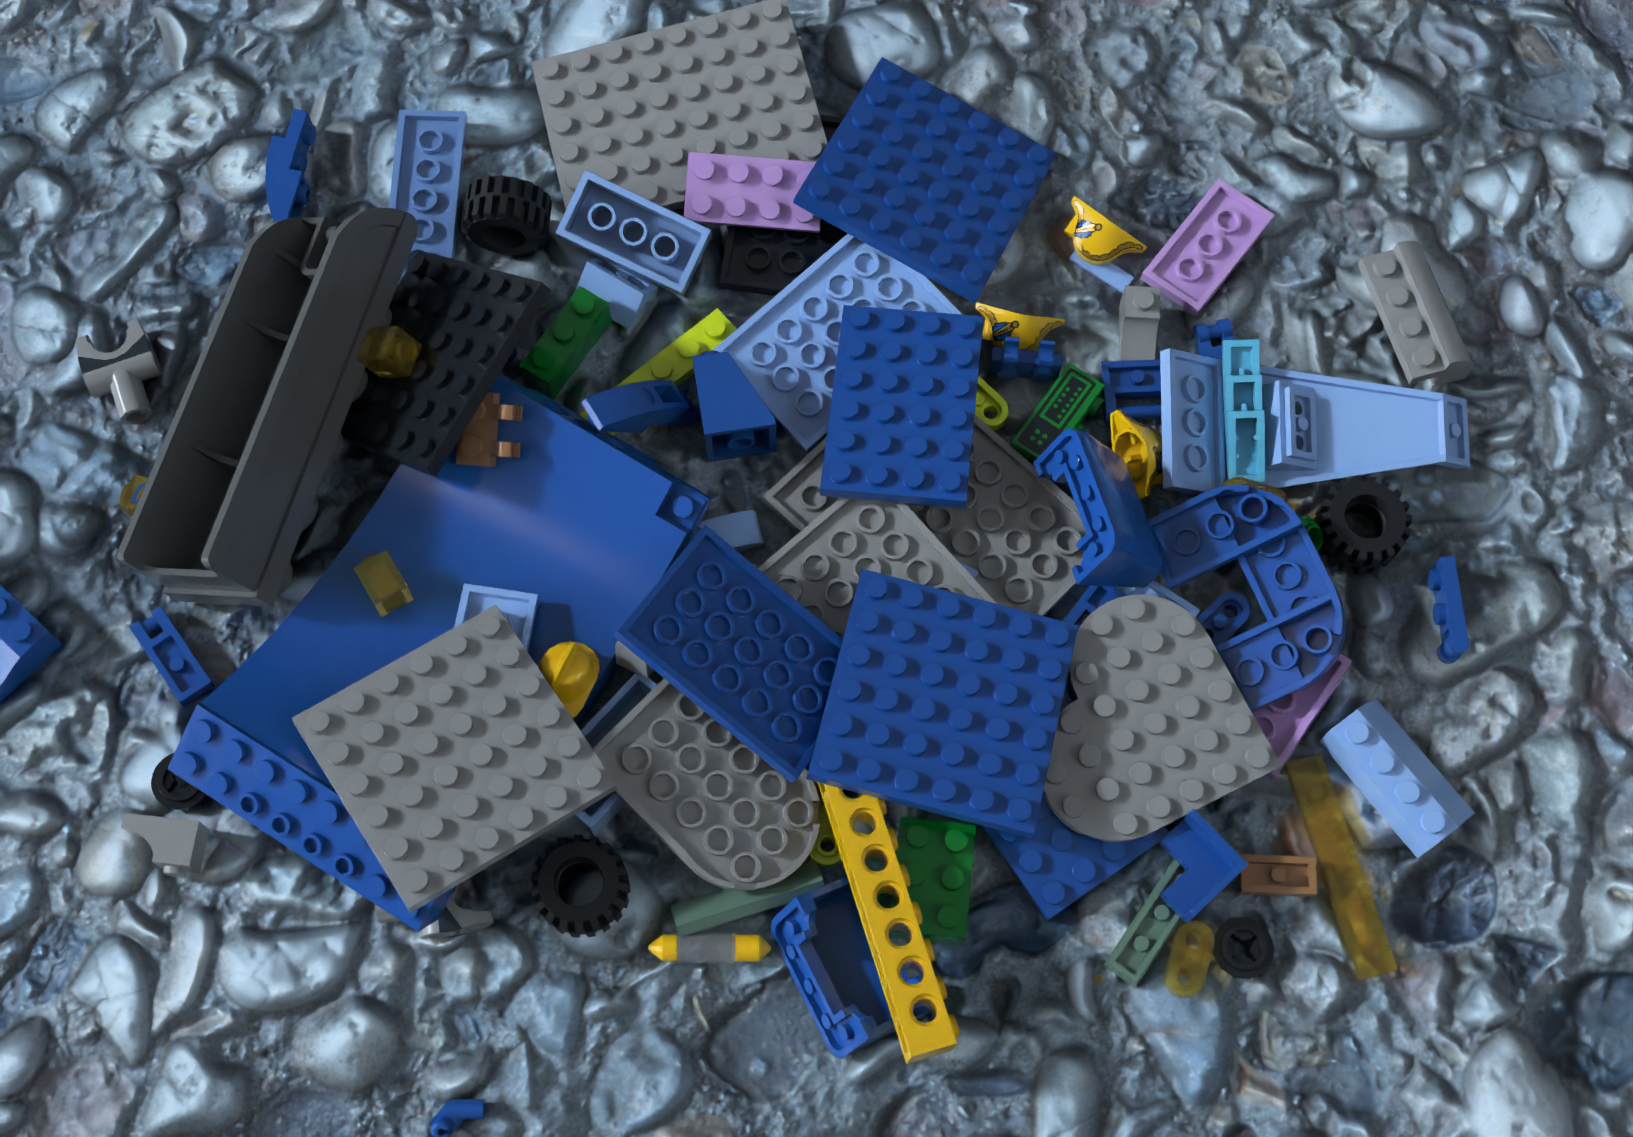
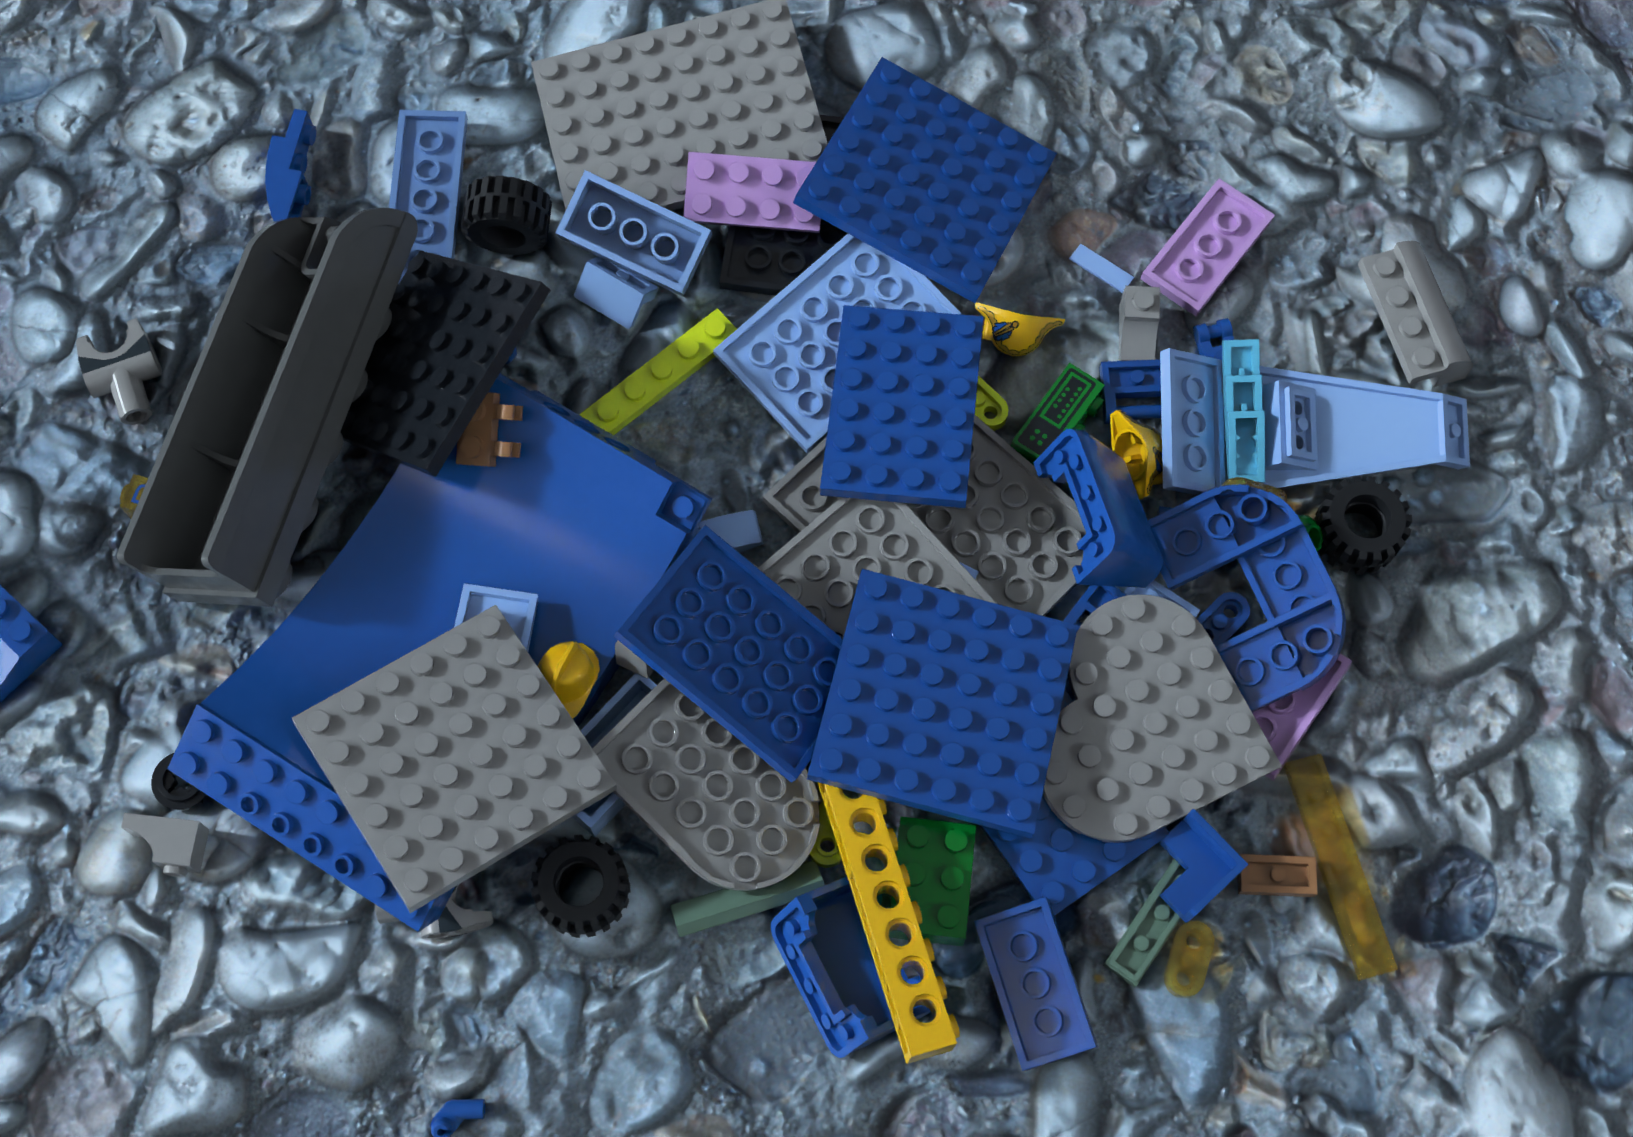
(172, 657): blue plate -> none
(383, 583): clear yellow brick -> none
(389, 351): clear yellow brick -> none
(566, 343): green brick -> none
(639, 405): blue slope -> none
(710, 948): piece -> none
(731, 410): blue slope -> none
(1013, 363): blue plate -> none
(1035, 984): none -> blue plate
(1097, 238): yellow hat -> none
(1260, 949): black gear -> none
(1396, 777): light blue slope -> none
(1448, 609): blue plate -> none

